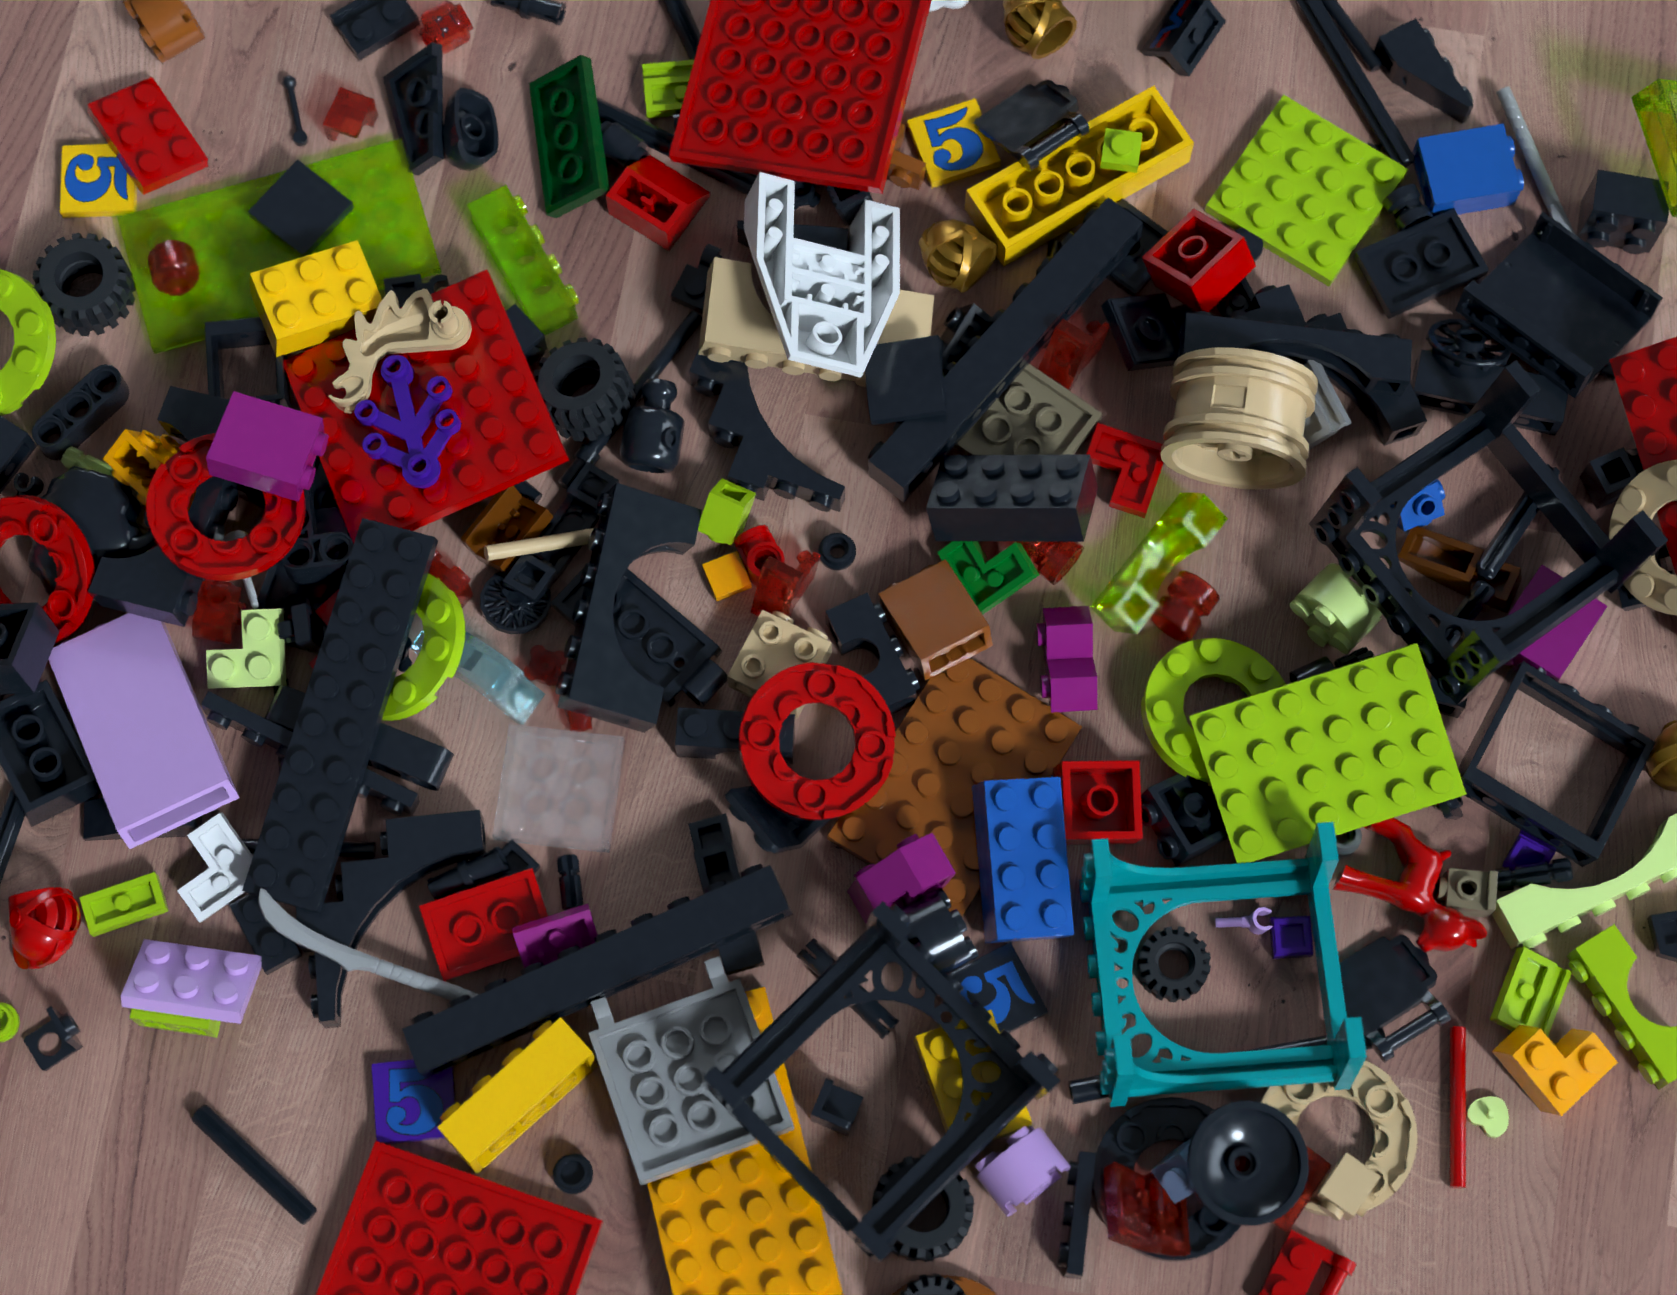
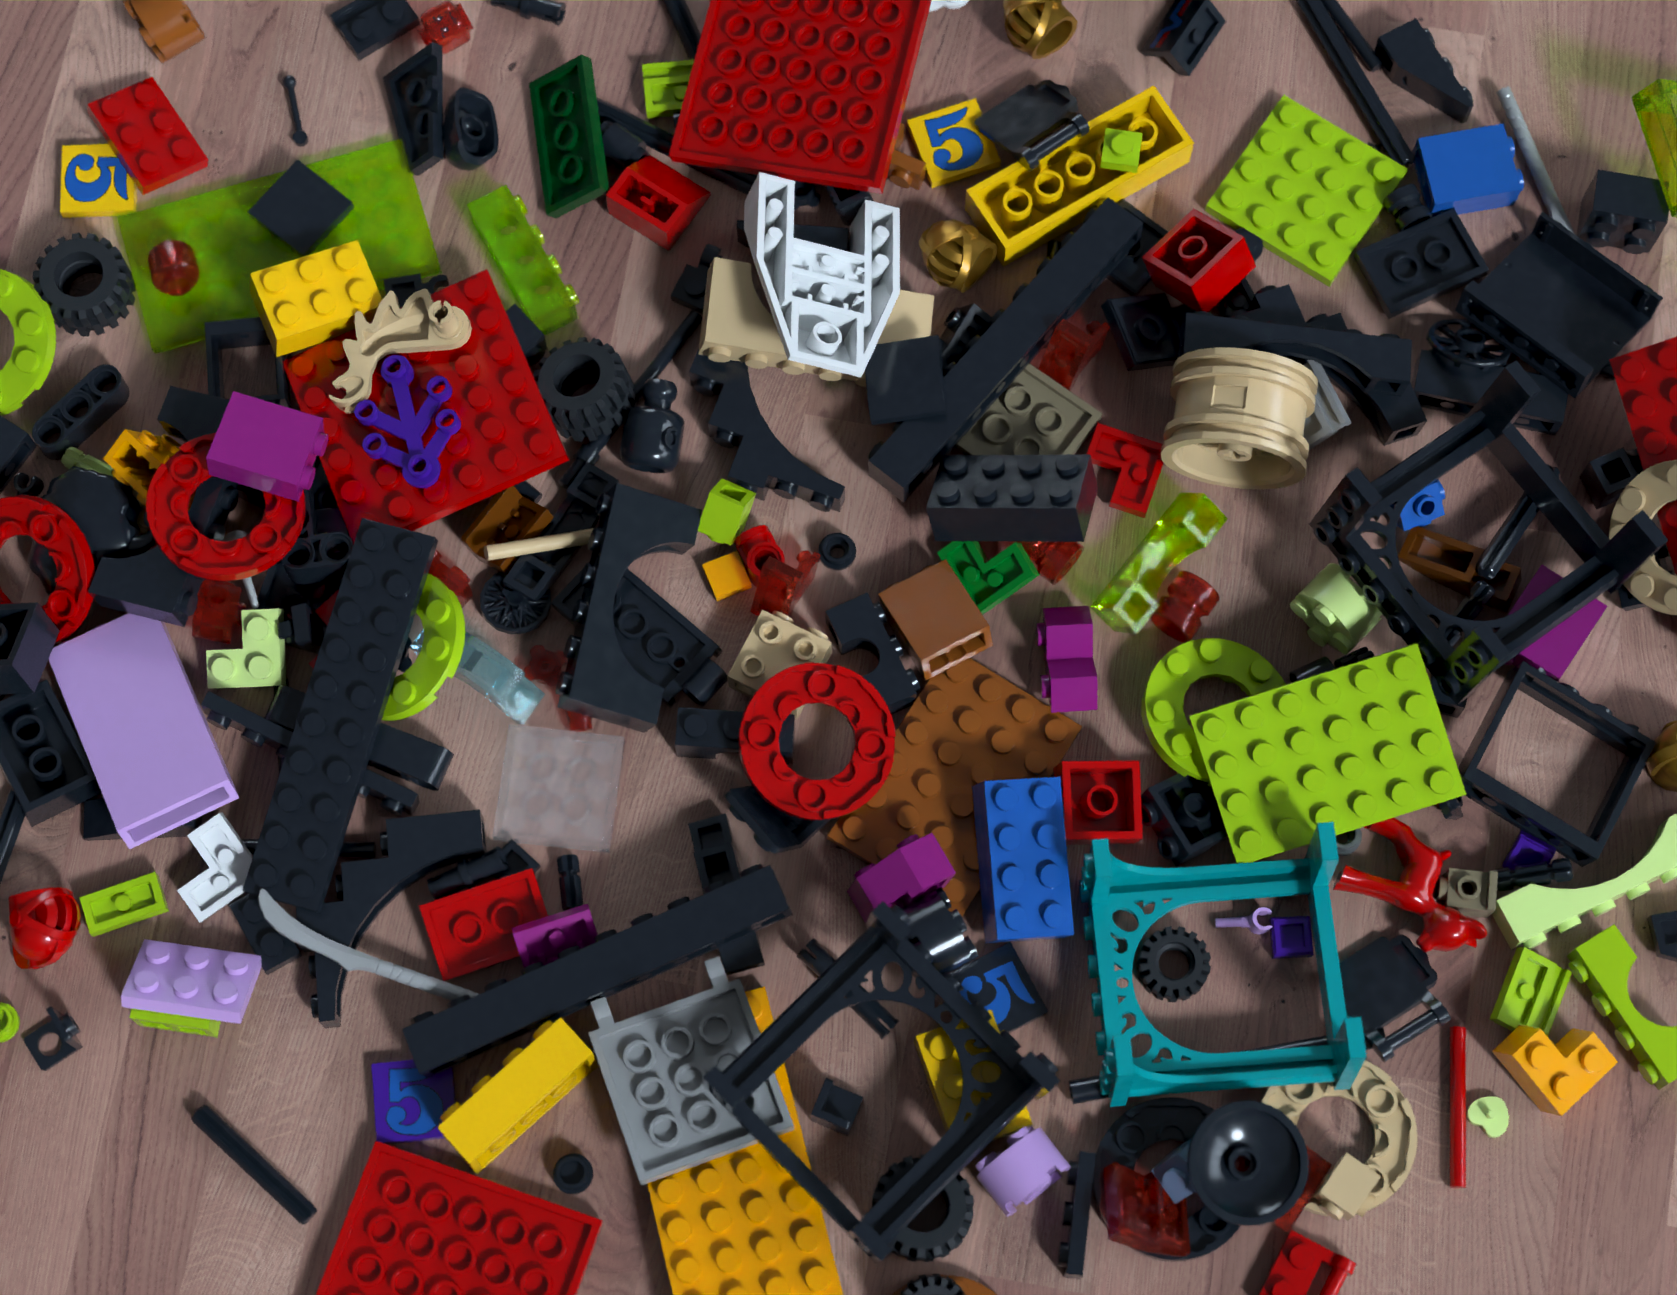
(349, 114): clear red panel -> none

